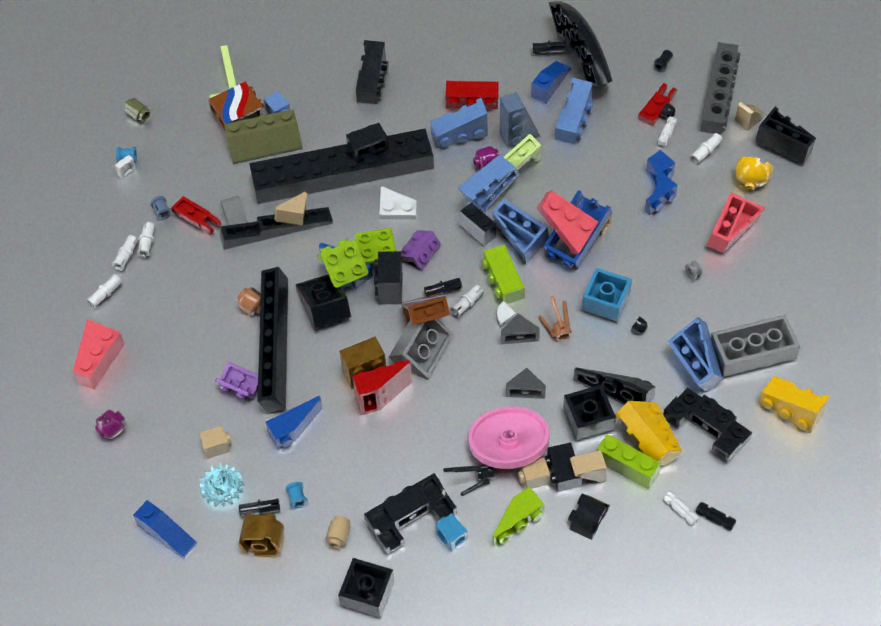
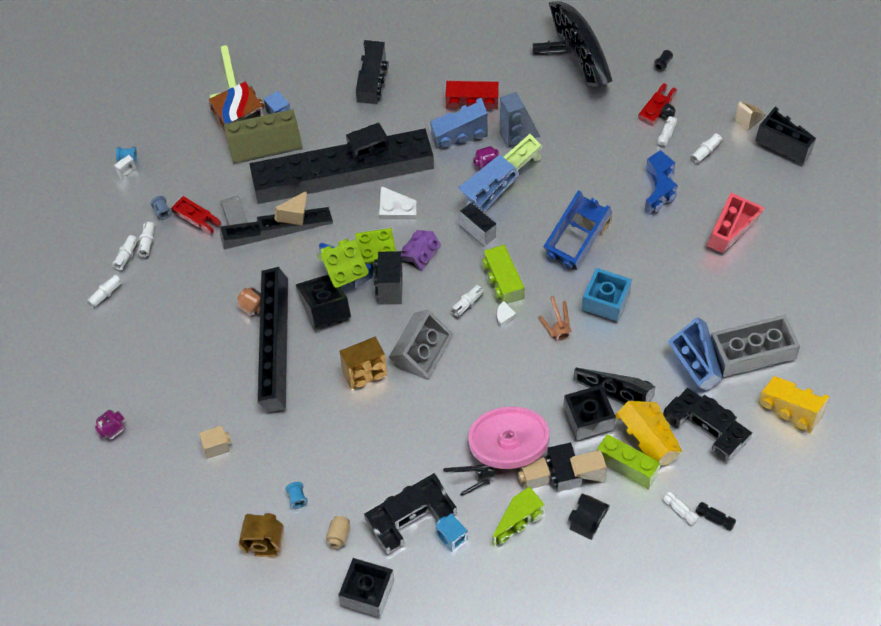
(96, 353): coral wedge -> none
(137, 110): olive brick -> none
(164, 529): blue slope -> none
(228, 478): clear light blue gear -> none
(239, 380): medium lavender bracket -> none
(259, 507): black axle -> none
(291, 424): blue slope -> none
(380, 386): red slope -> none
(425, 308): dark orange panel -> none
(443, 287): black axle -> none
(520, 229): medium blue wedge -> none
(520, 331): dark grey slope -> none
(525, 386): dark grey slope -> none
(548, 81): blue slope -> none
(567, 220): coral wedge -> none
(575, 112): medium blue wedge -> none
(640, 325): black hinge -> none
(693, 270): light grey bush -> none
(719, 88): dark grey brick -> none
(752, 172): yellow cylinder -> none

